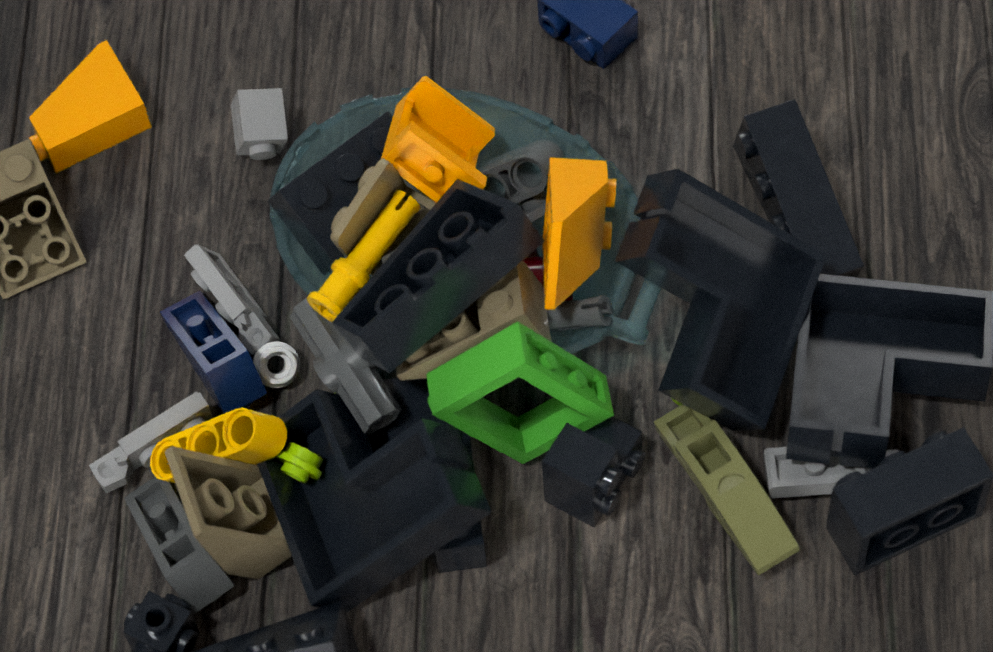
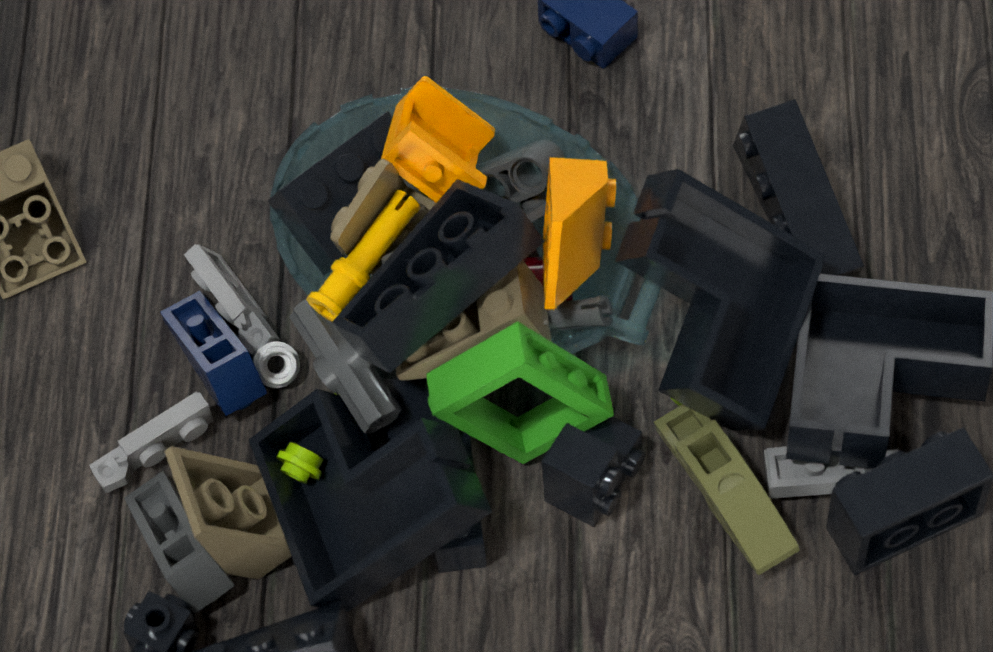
(88, 112): light orange slope -> none
(234, 435): yellow beam -> none
(259, 122): light grey brick -> none

